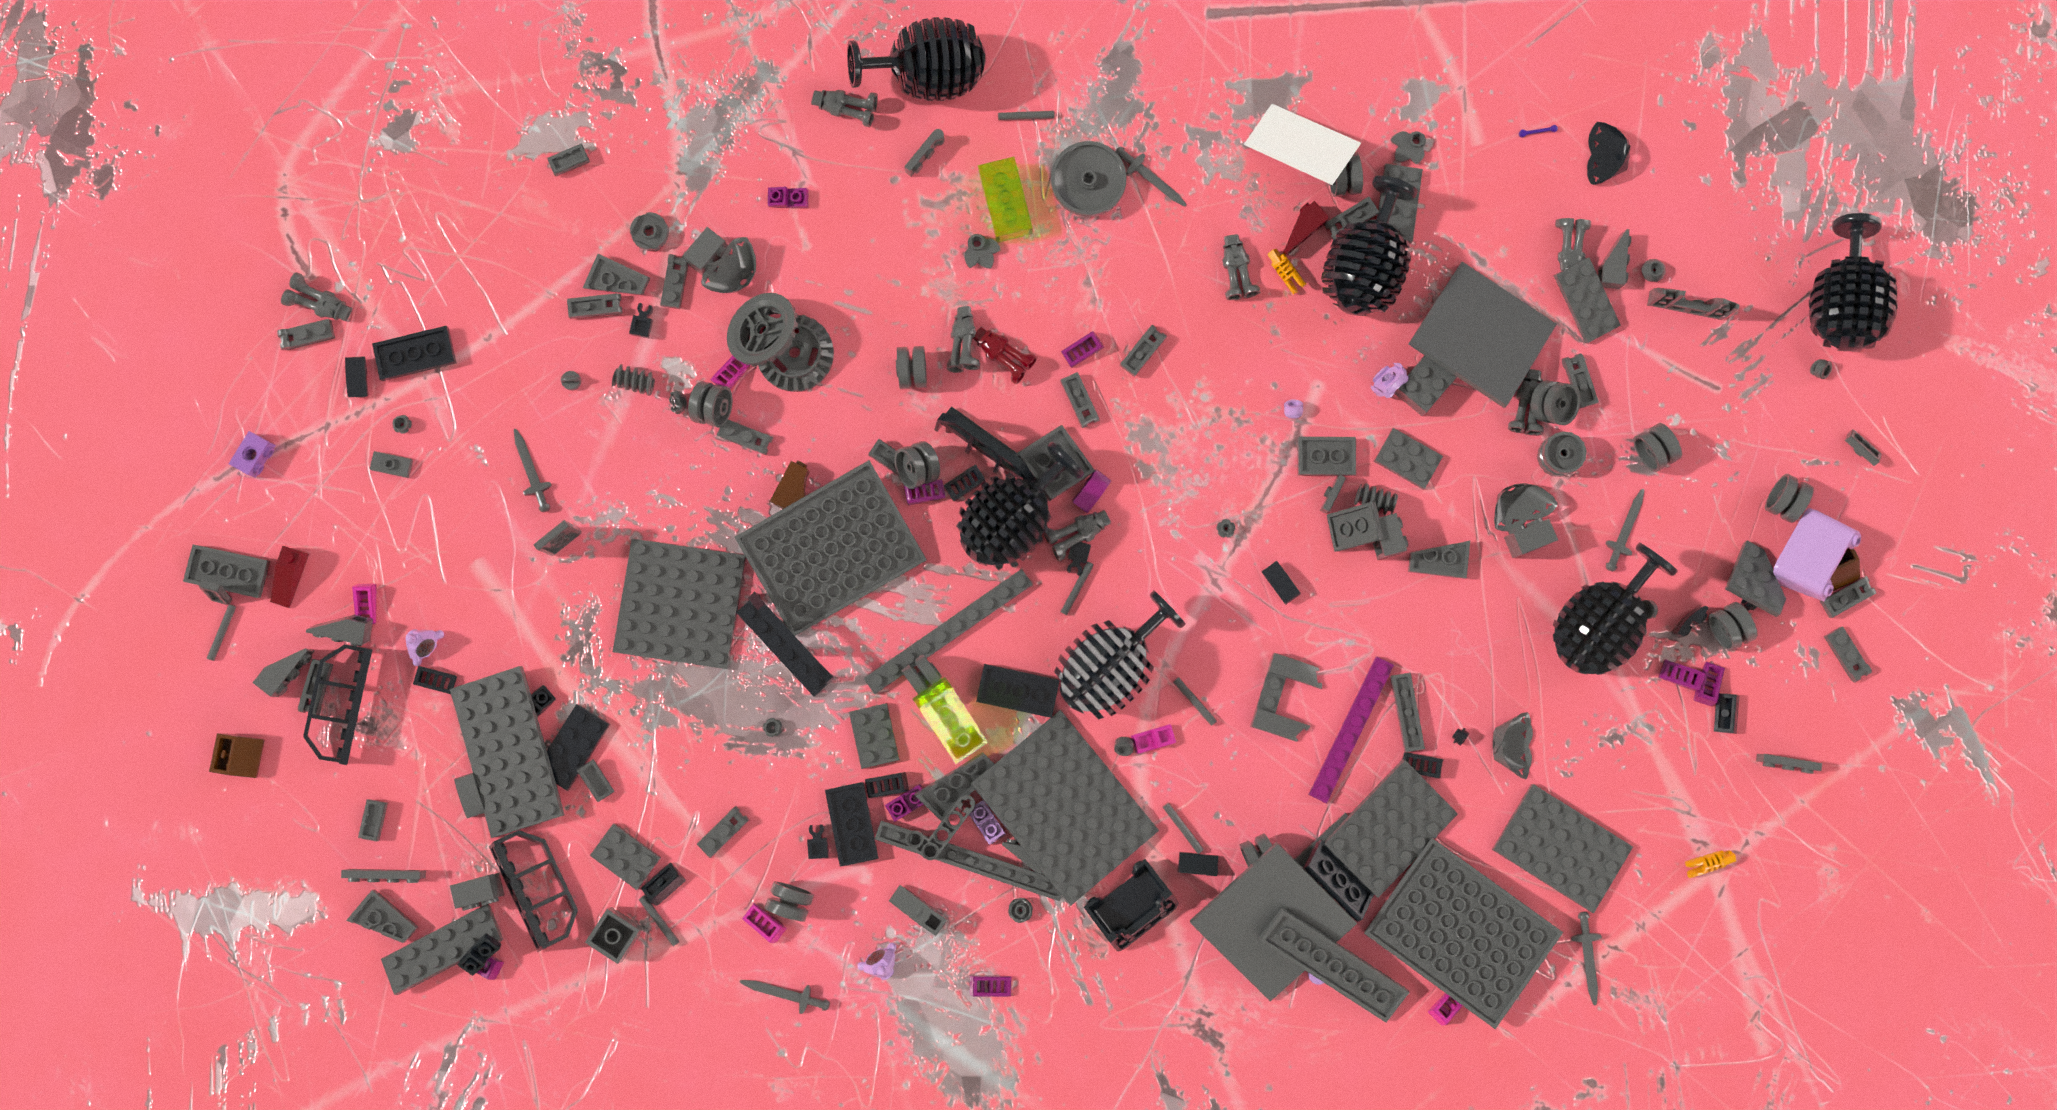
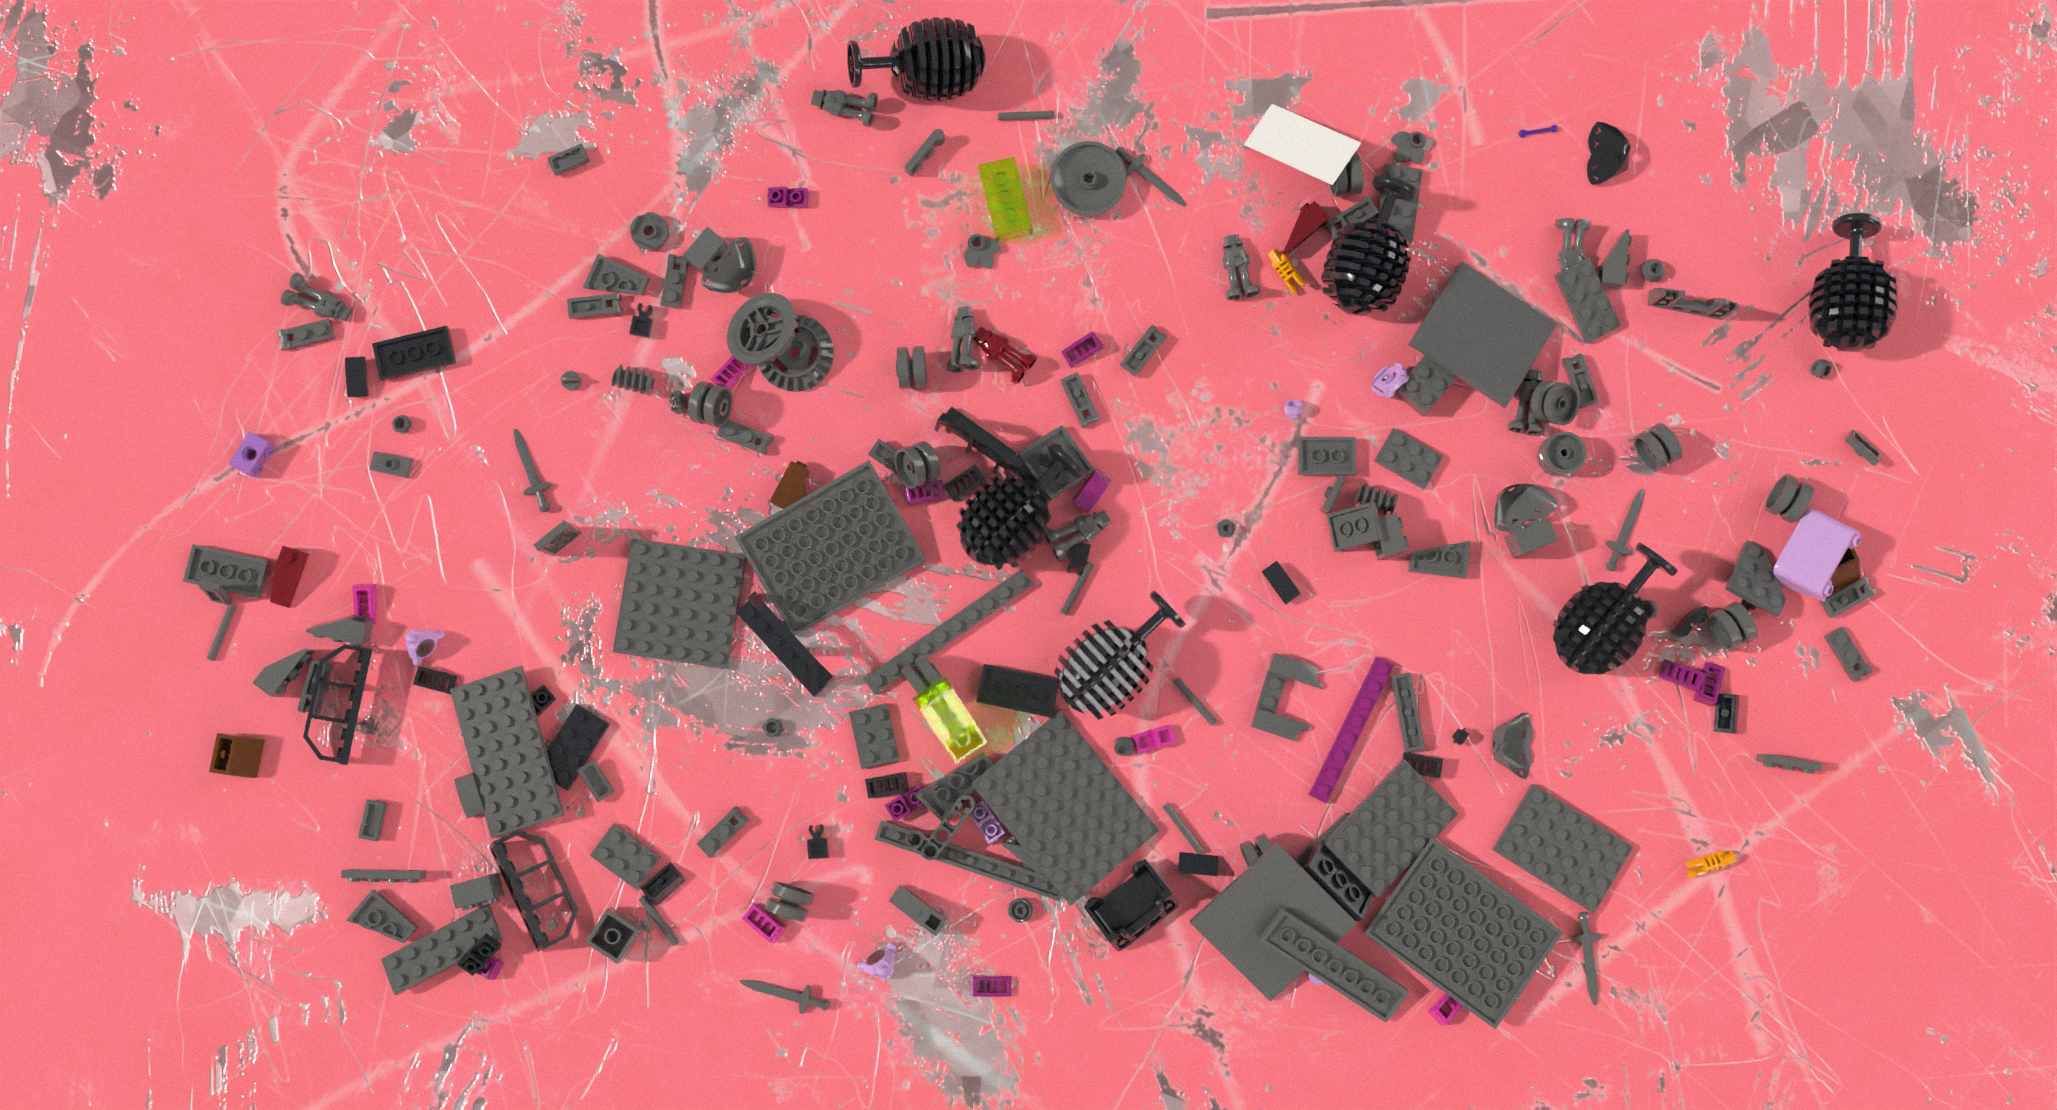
(851, 824): black plate -> none

